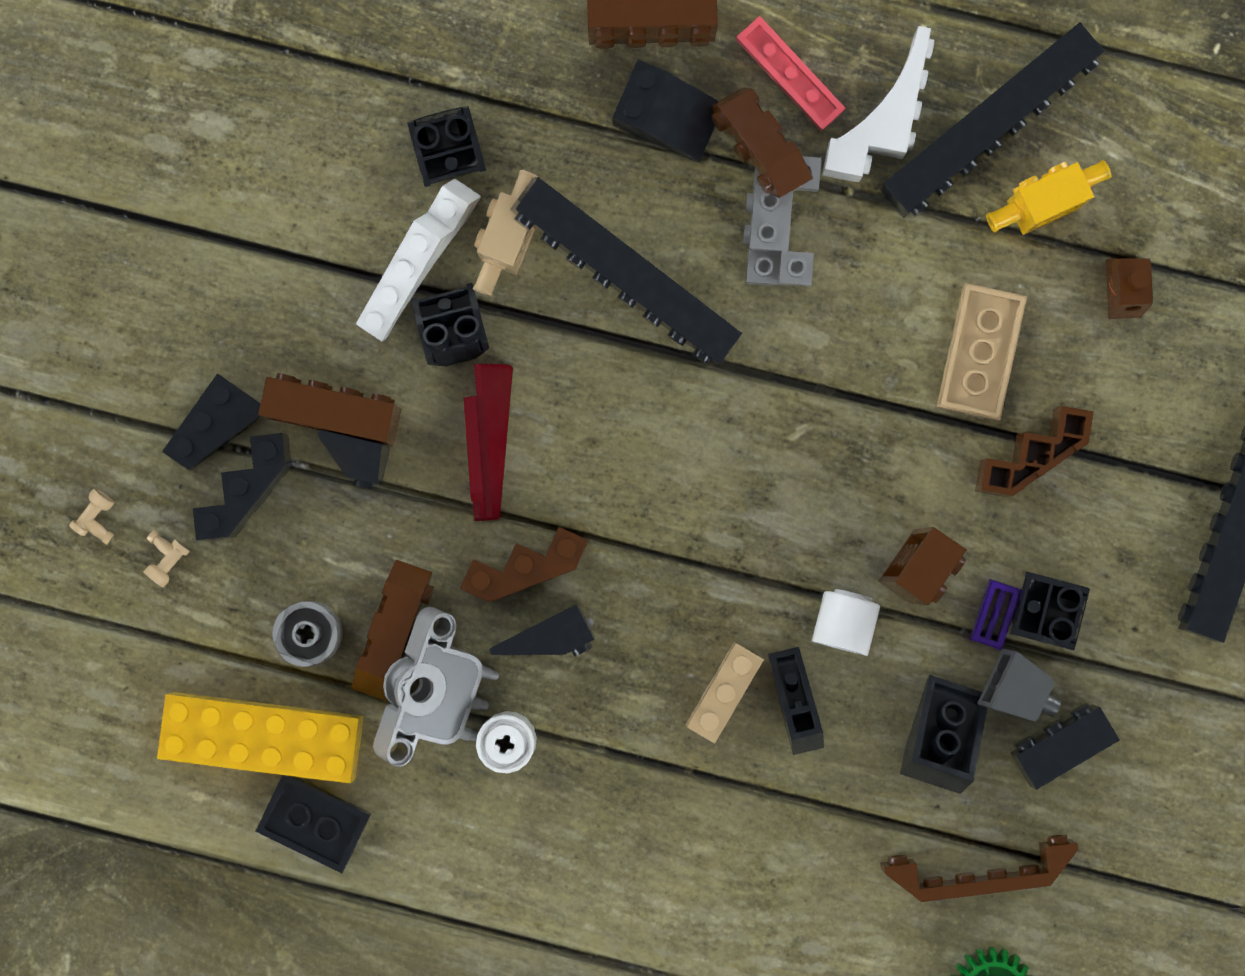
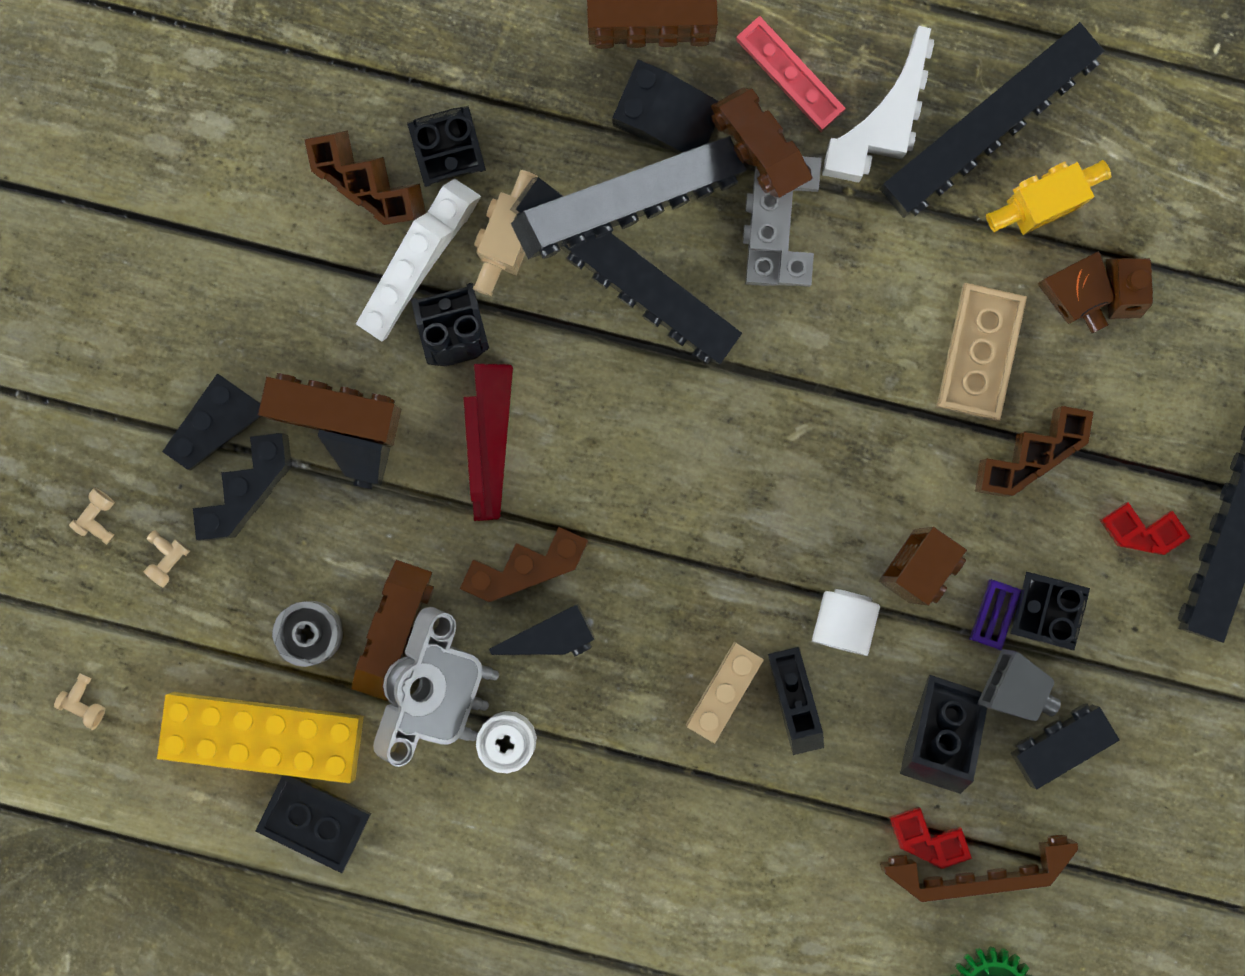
(70, 701): none -> tan piece
(363, 181): none -> reddish brown brick
(627, 198): none -> brick
(939, 850): none -> red tile
(1080, 292): none -> reddish brown torso
(1130, 532): none -> red tile

